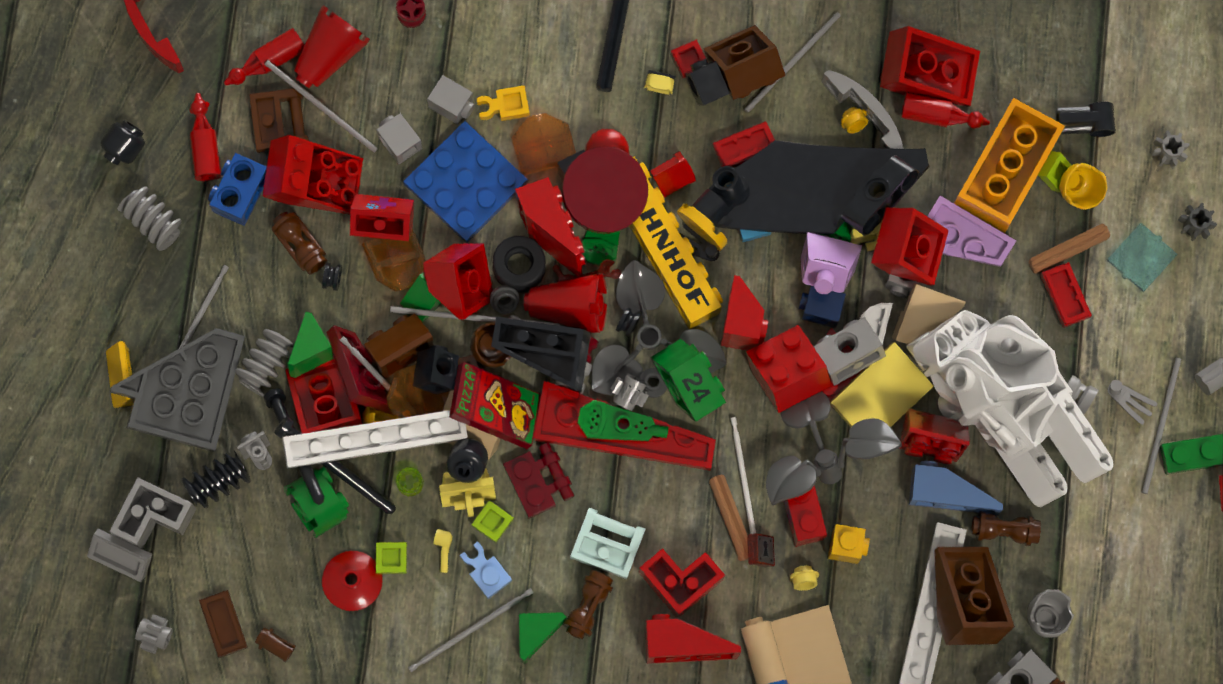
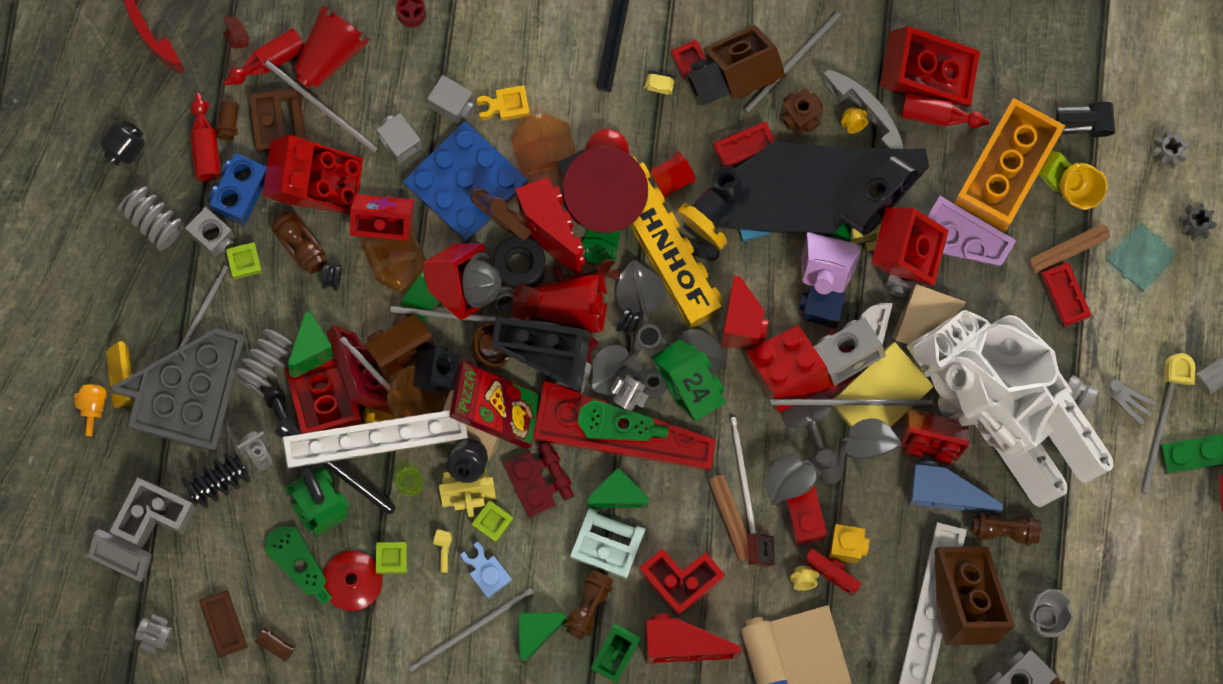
(91, 403): none -> light orange piece
(202, 224): none -> light grey brick
(228, 119): none -> reddish brown pin
(237, 32): none -> clear red piece
(244, 261): none -> lime plate
(293, 552): none -> green piece
(481, 281): none -> dark grey piece
(498, 212): none -> reddish brown plate
(525, 302): none -> clear red piece
(616, 653): none -> green slope
(618, 492): none -> green slope
(799, 120): none -> reddish brown brick
(832, 571): none -> red plate
(850, 402): none -> light grey axle
(1179, 369): none -> light yellow tile

